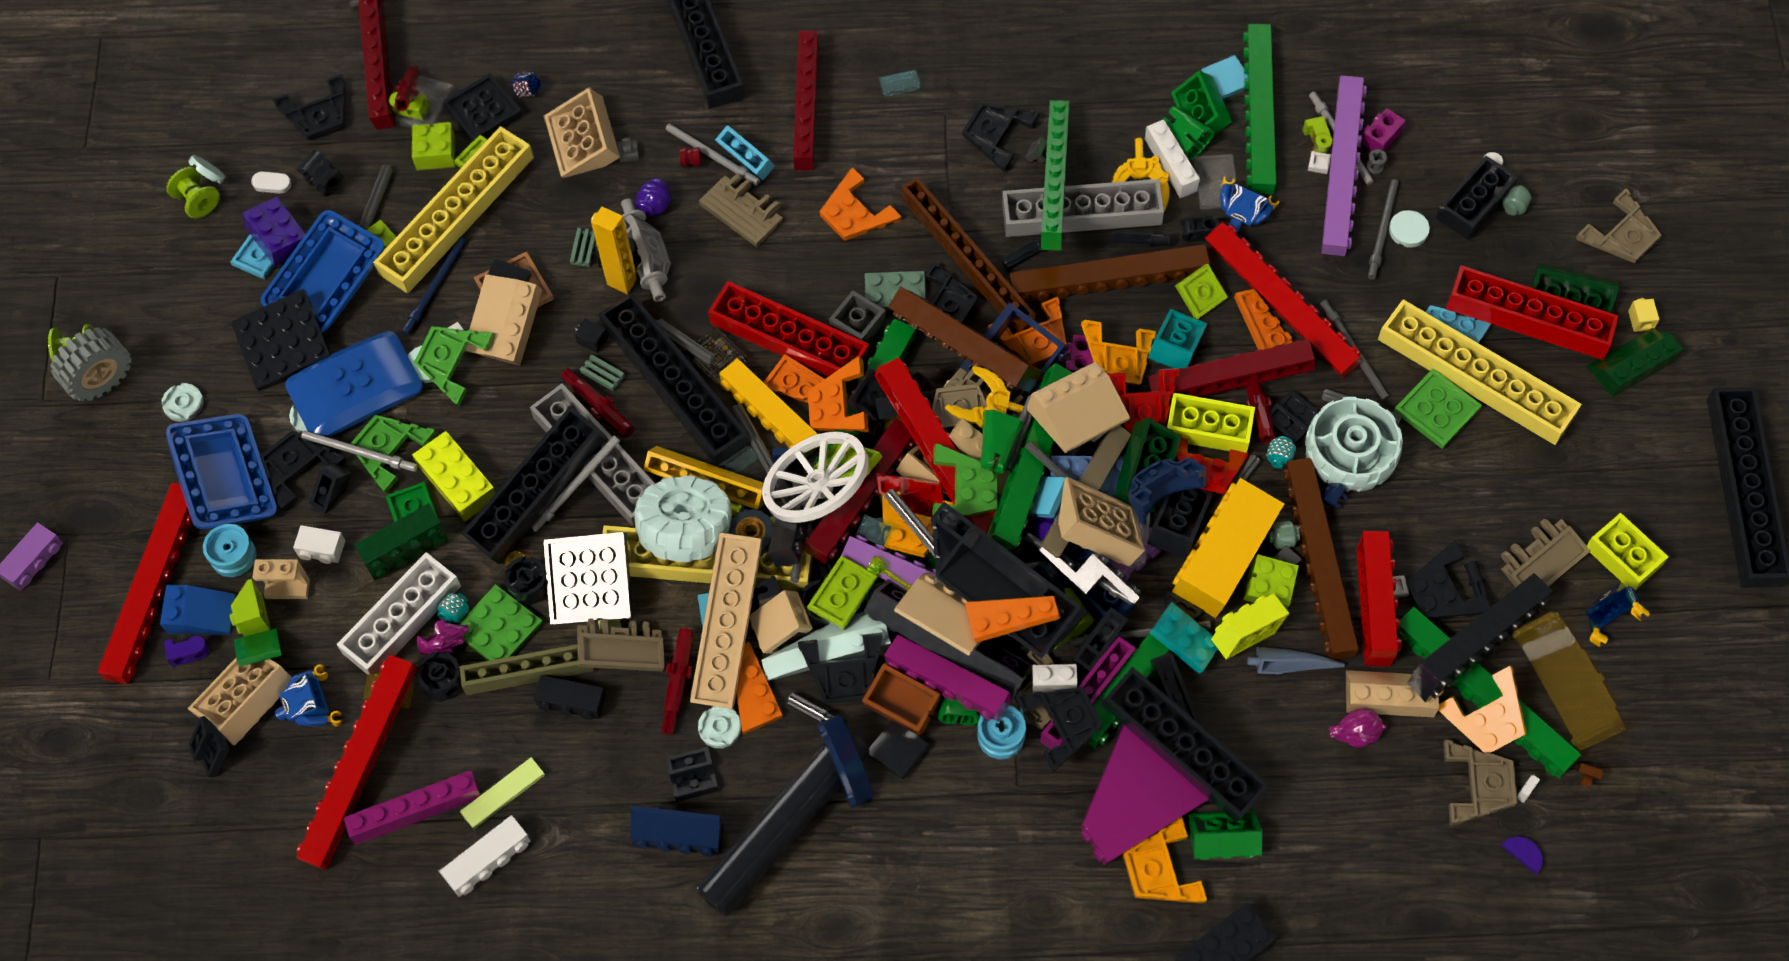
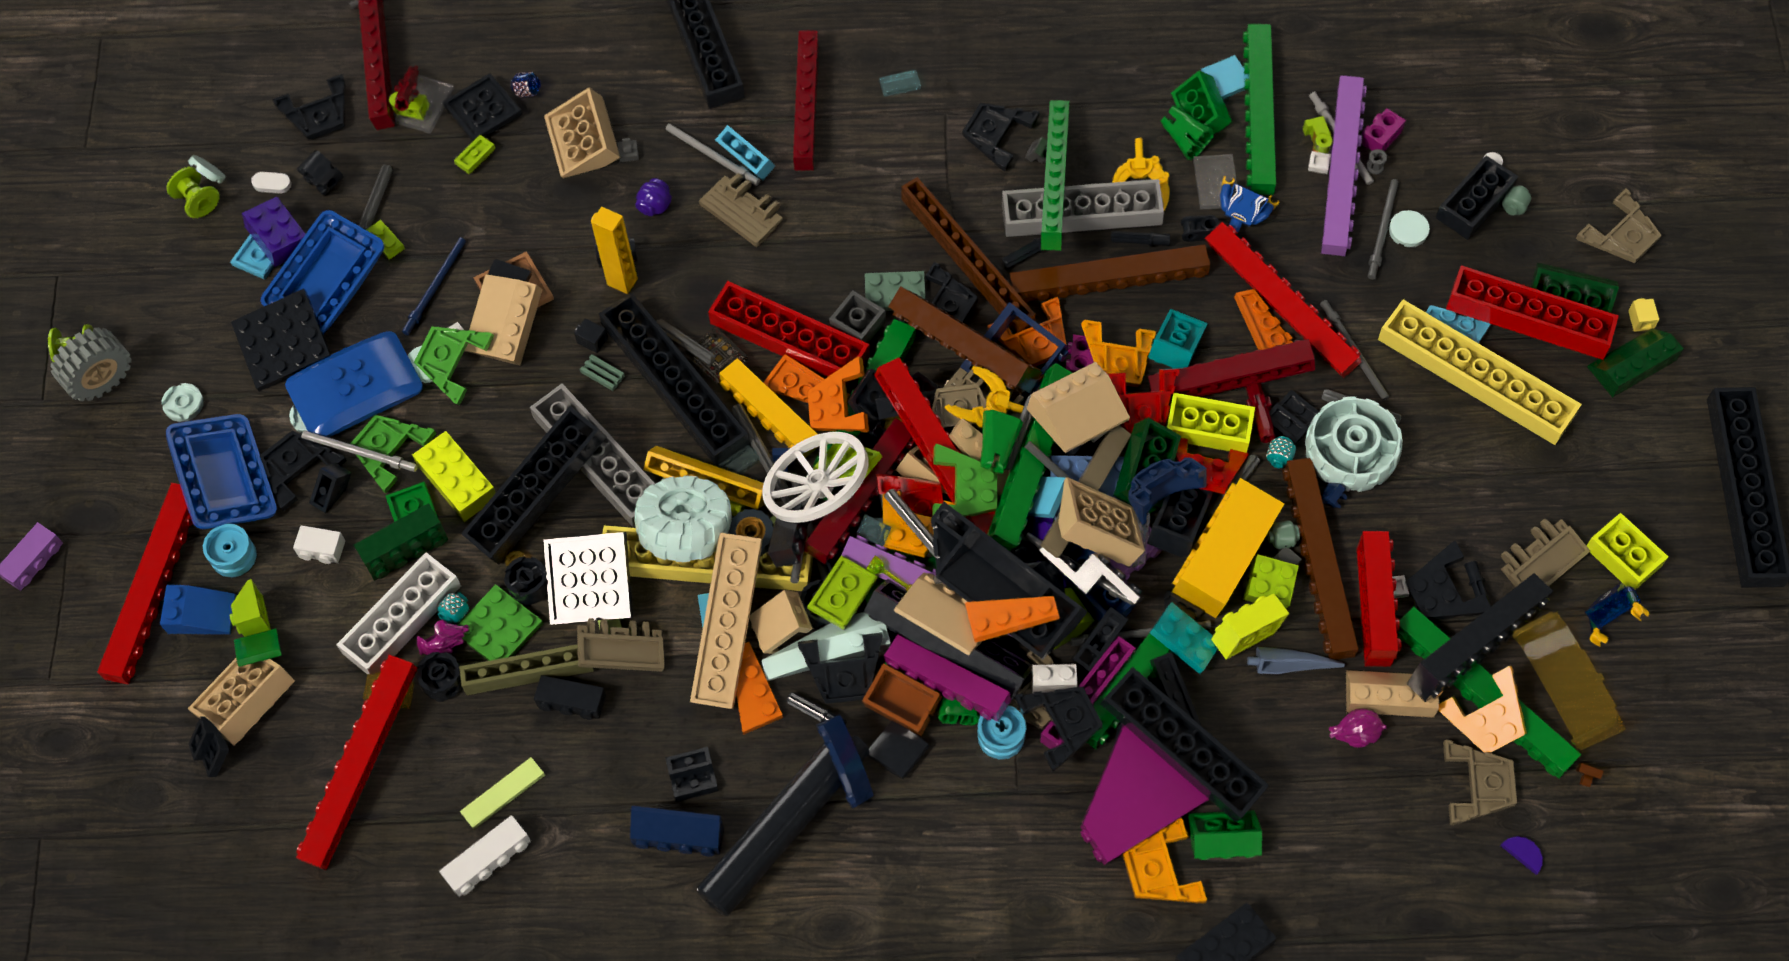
(186, 651): dark purple leg -> none
(282, 578): tan panel -> none
(305, 702): blue torso -> none
(412, 807): magenta brick -> none
(433, 146): lime piece -> none
(453, 210): light yellow brick -> none
(548, 514): light grey bar -> none
(585, 234): sand green tile -> none
(599, 405): dark red piece -> none
(651, 249): light grey plate -> none
(678, 672): dark red piece -> none
(690, 156): dark red wheel -> none
(719, 727): light aqua tile -> none
(773, 590): black hinge -> none
(848, 215): orange wing -> none
(1172, 158): white brick -> none
(1201, 291): lime tile -> none
(1437, 408): bright green plate -> none
(1527, 789): white tile -> none

